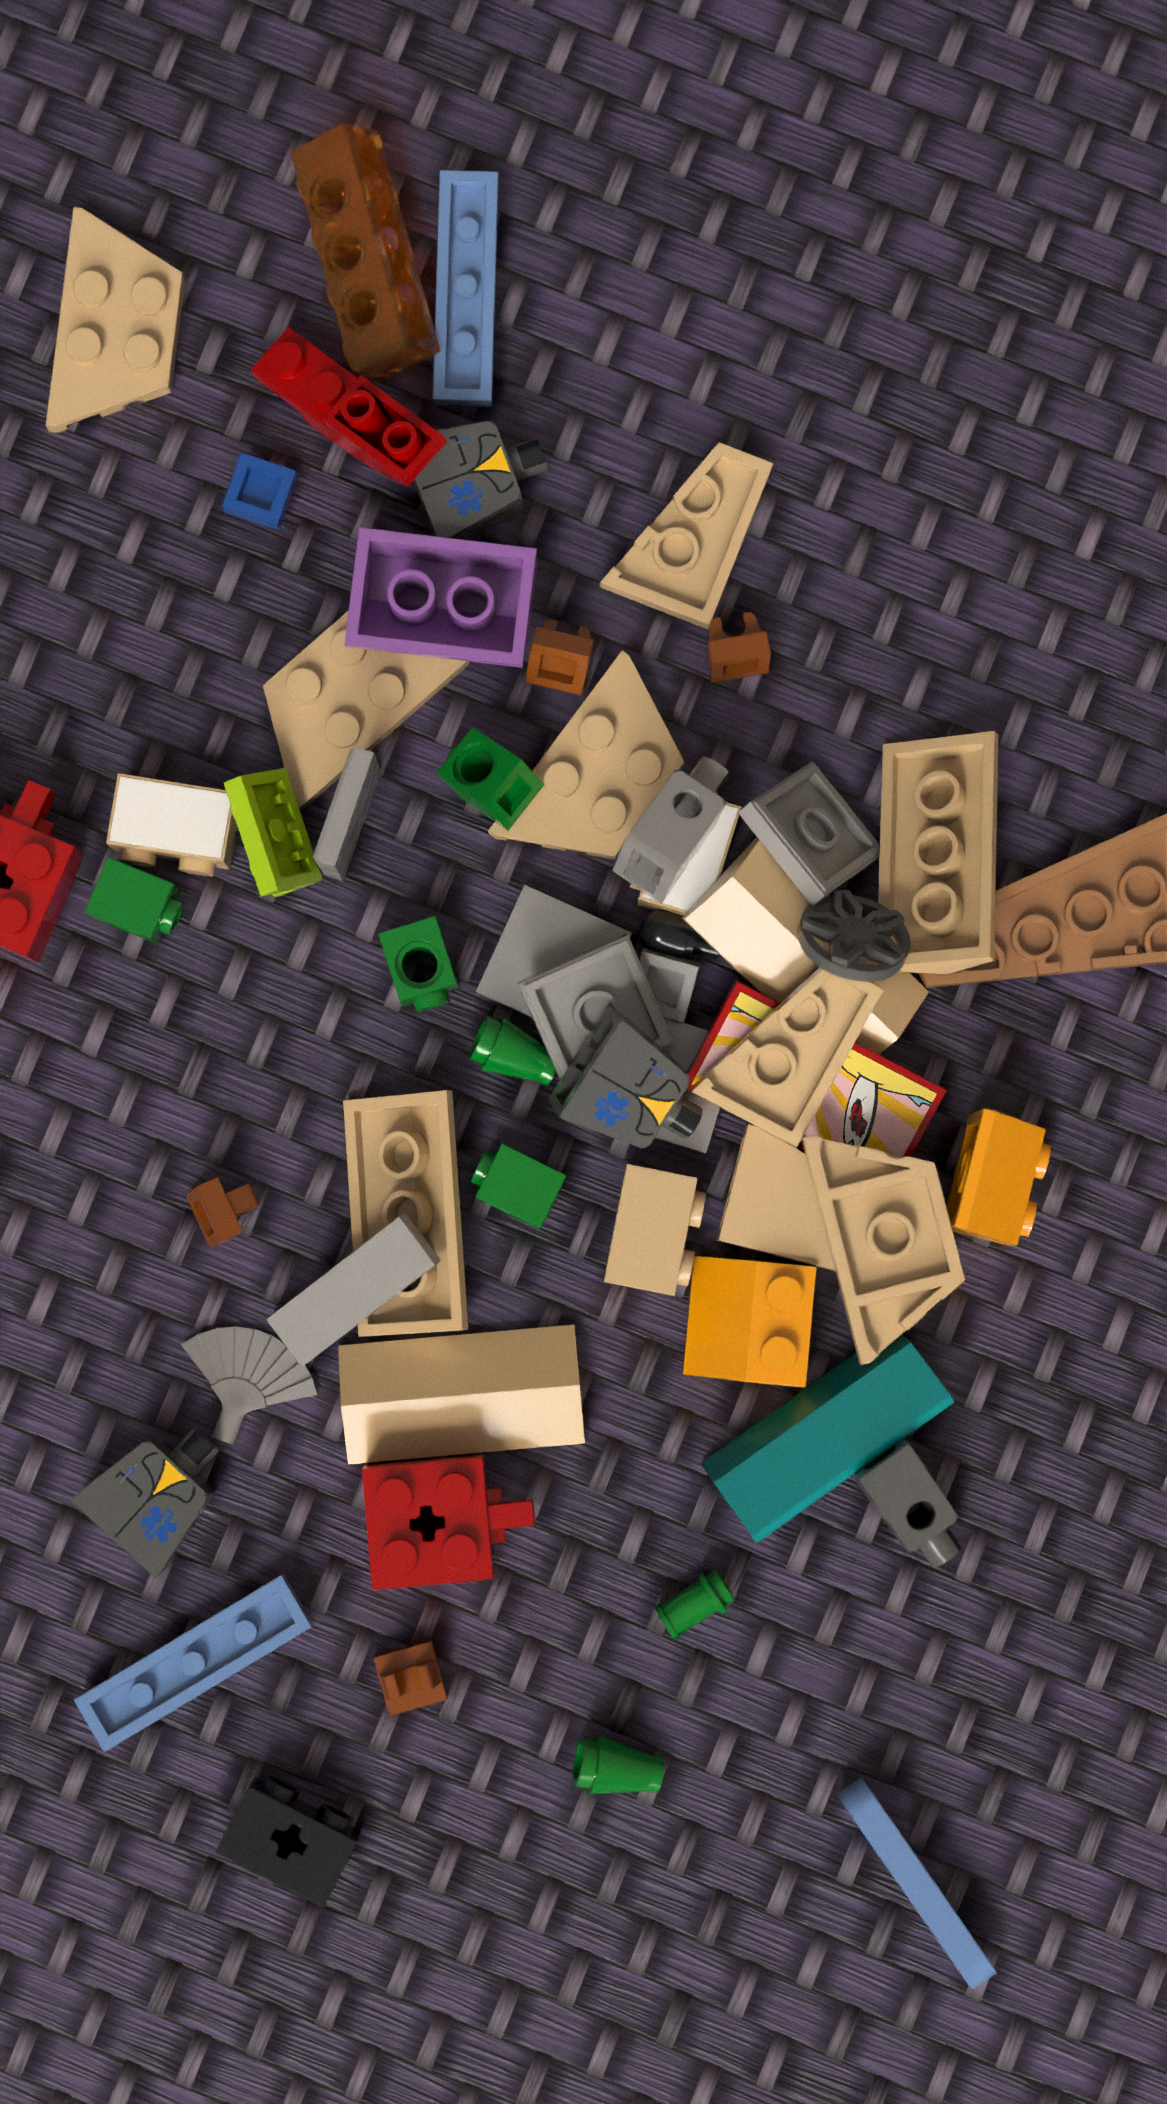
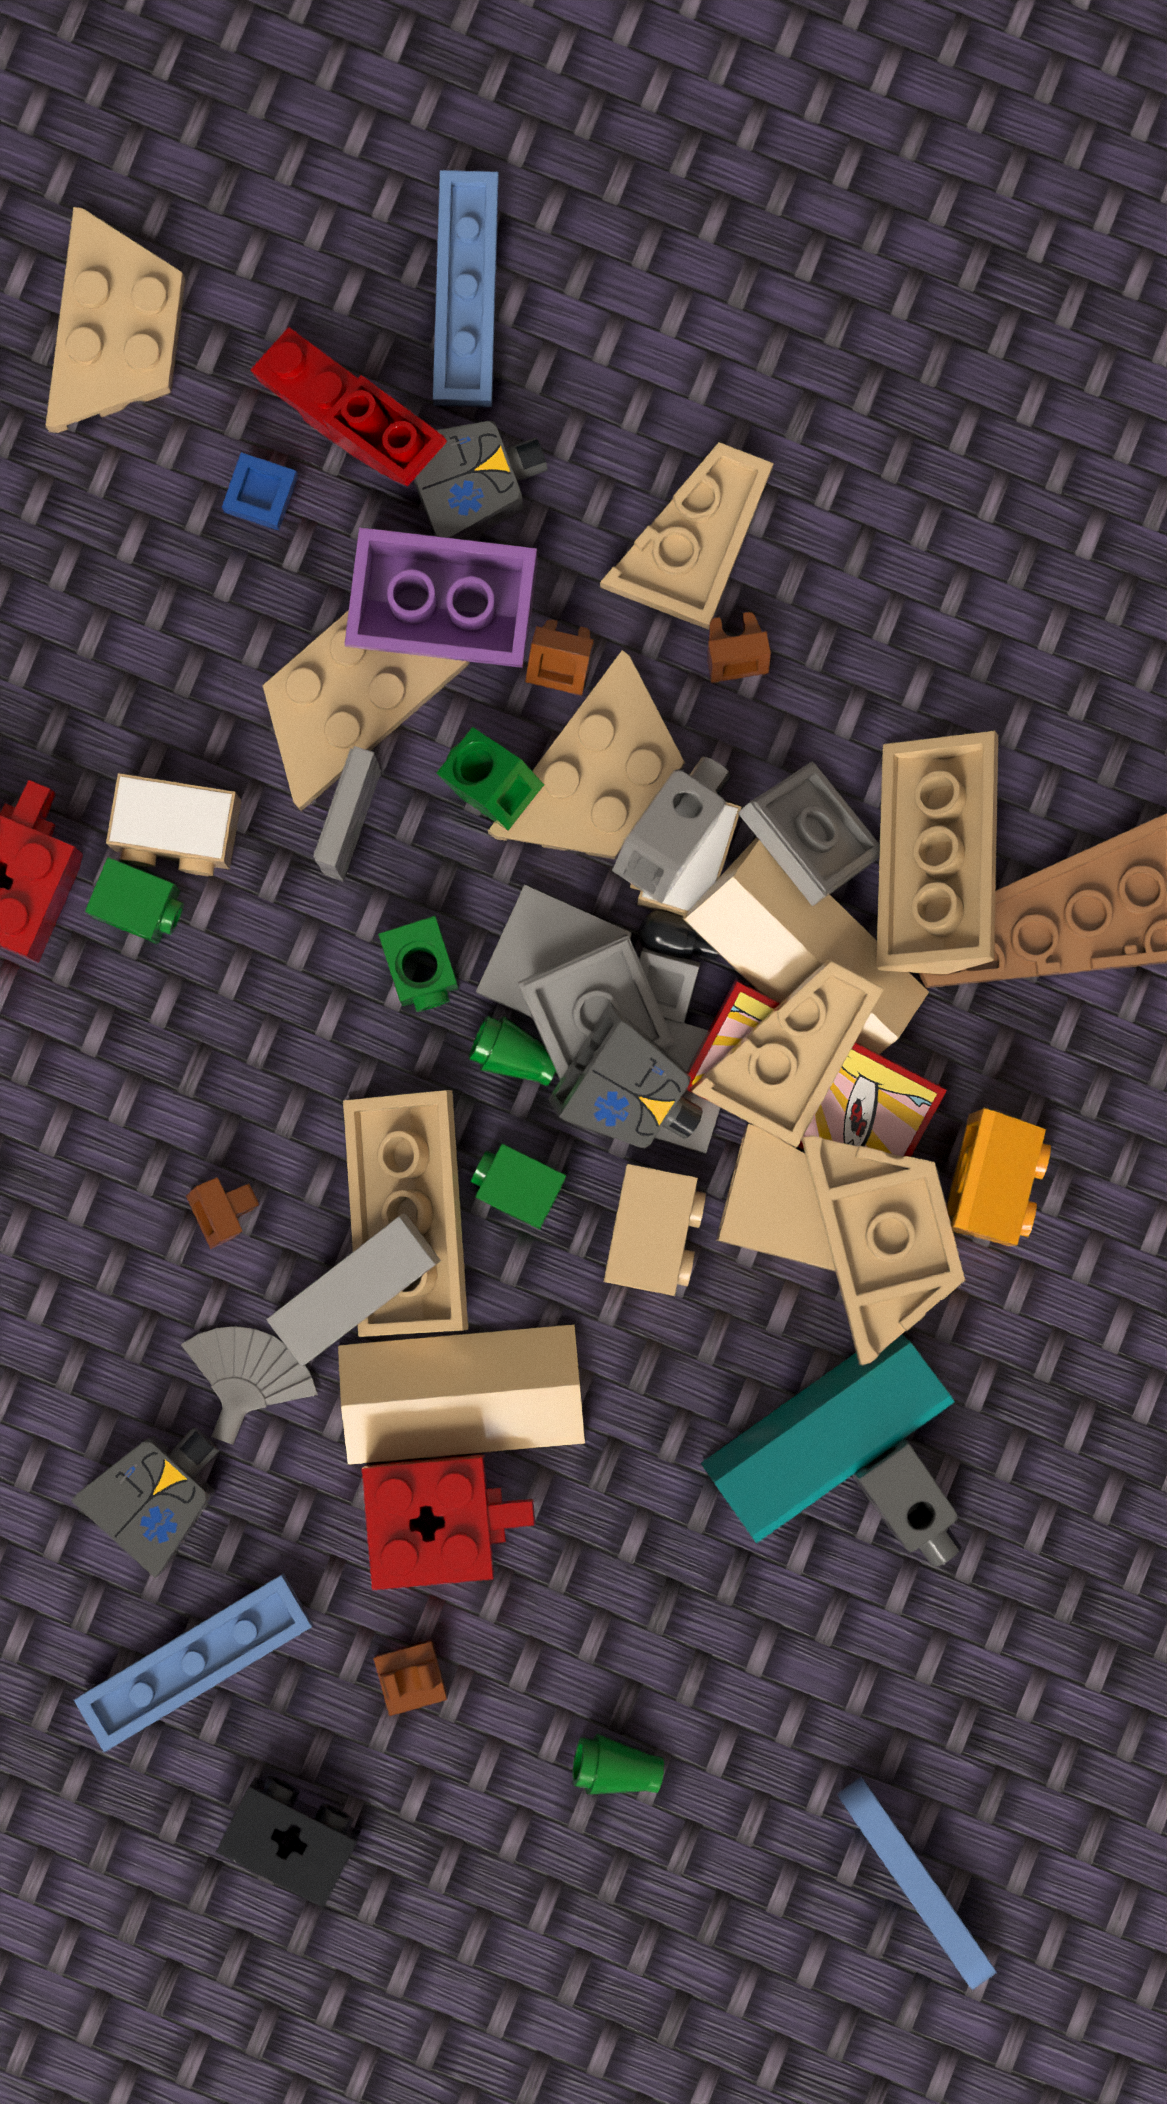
(272, 832): lime bracket -> none
(364, 251): clear orange brick -> none
(695, 1603): green pin -> none
(749, 1321): light orange slope -> none
(854, 937): dark grey wheel -> none

